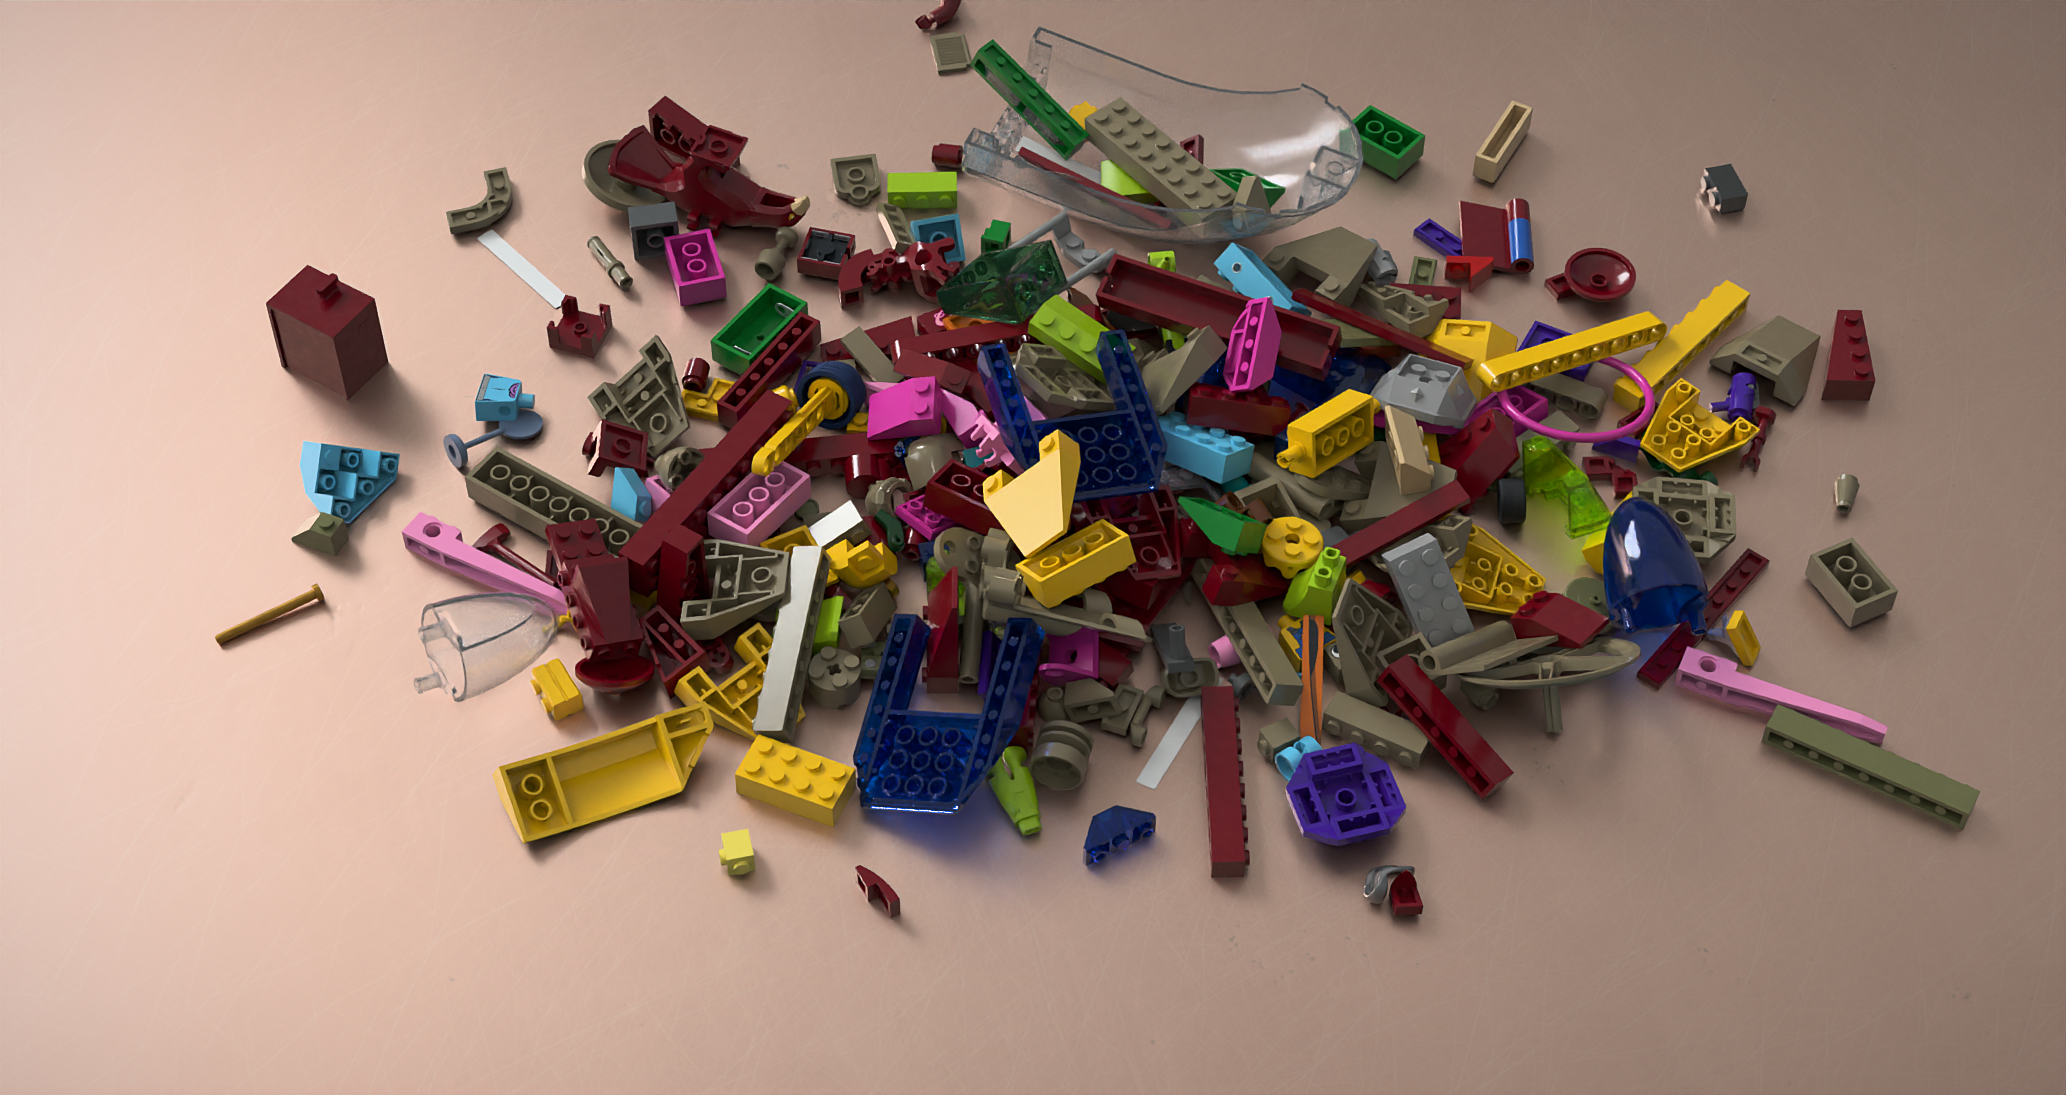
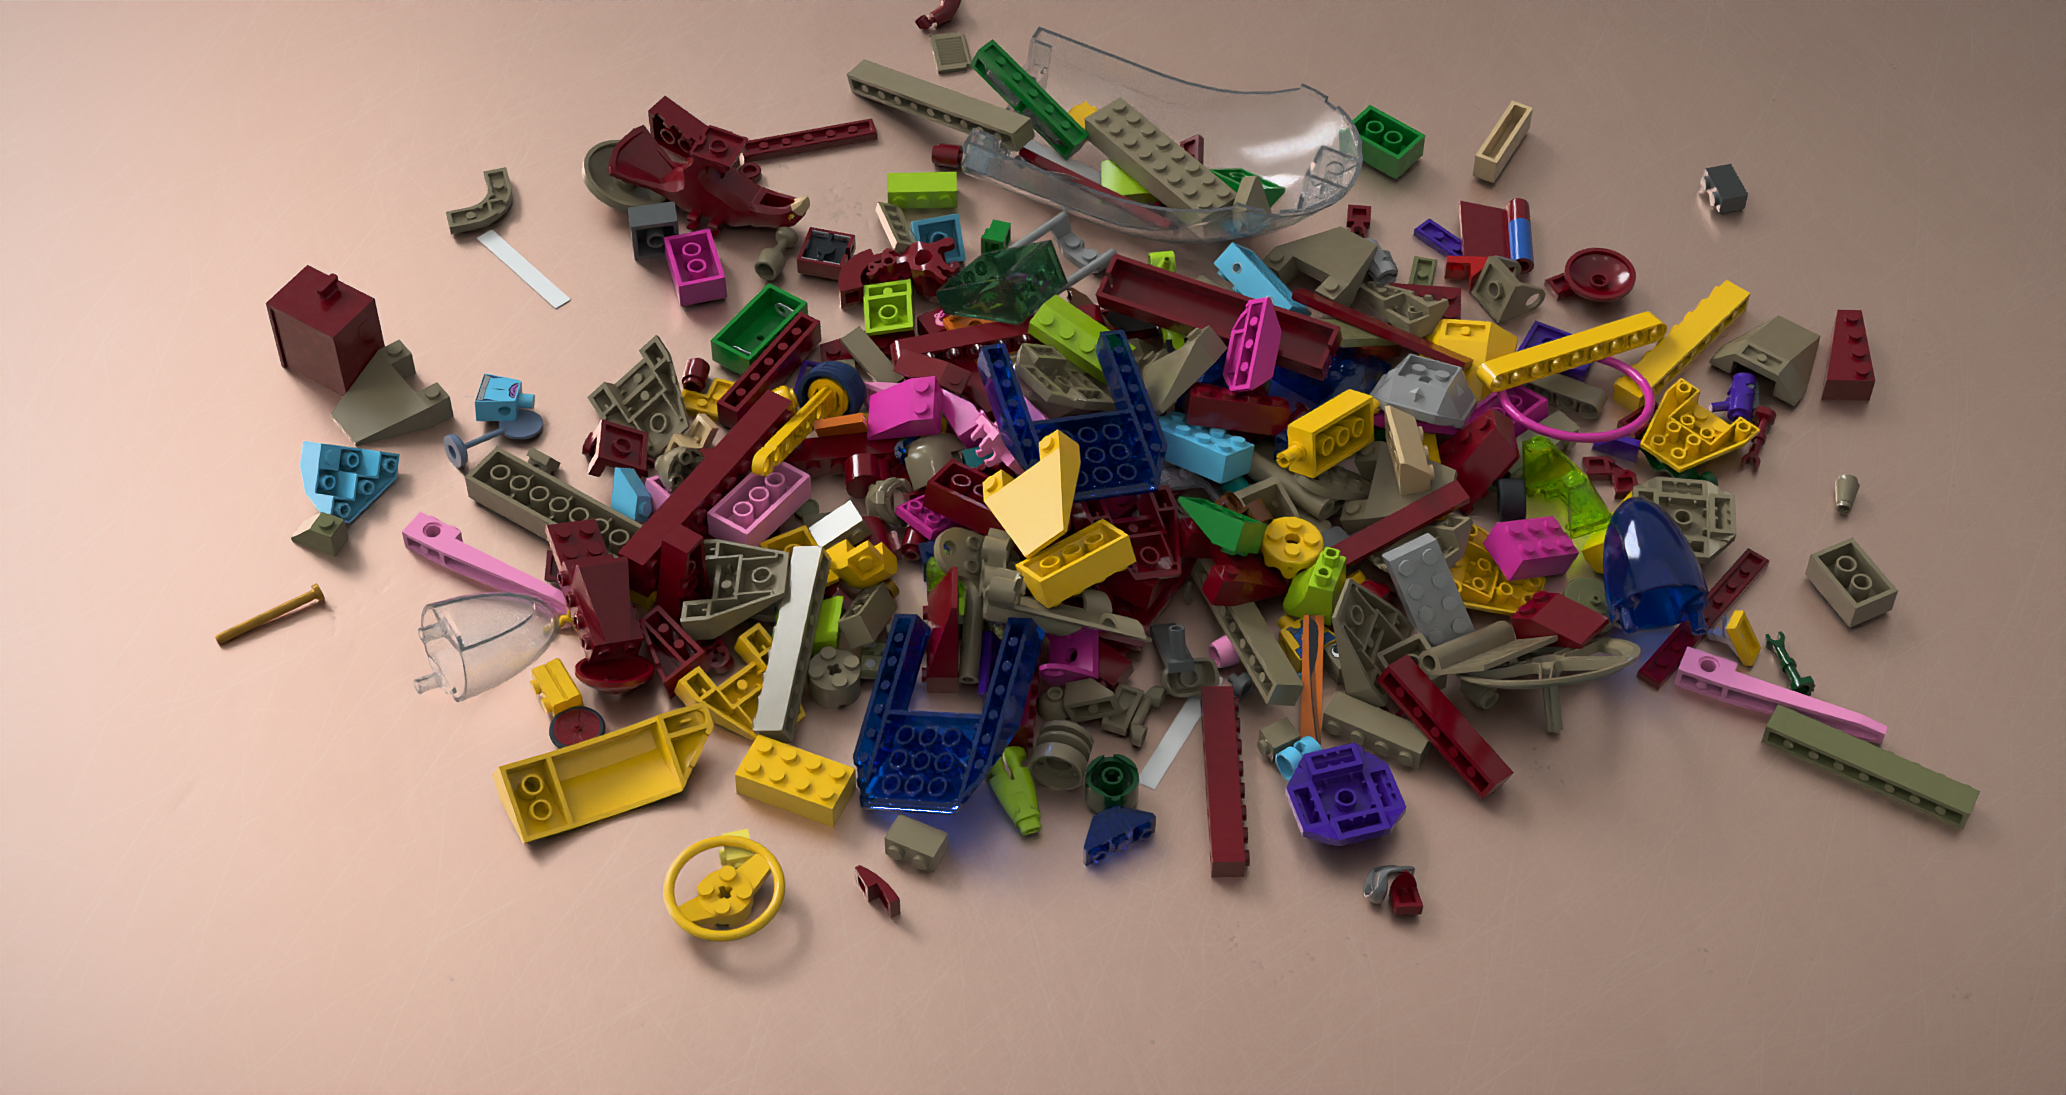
(384, 404): none -> dark tan wedge
(492, 540): dark red piece -> none
(542, 460): none -> dark tan tile
(575, 726): none -> dark red wheel
(579, 331): dark red panel -> none
(614, 267): dark tan pin -> none
(699, 436): none -> tan brick
(722, 883): none -> yellow piece
(751, 170): none -> dark red tile
(809, 140): none -> dark red tile
(841, 425): none -> orange tile
(856, 178): dark tan plate -> none
(889, 307): none -> lime slope
(893, 530): dark green arm -> none
(916, 843): none -> dark tan brick
(939, 104): none -> dark tan brick
(1111, 783): none -> dark green brick
(1358, 218): none -> dark red plate
(1511, 295): none -> dark tan hose
(1531, 548): none -> dark pink brick
(1788, 665): none -> dark green piece

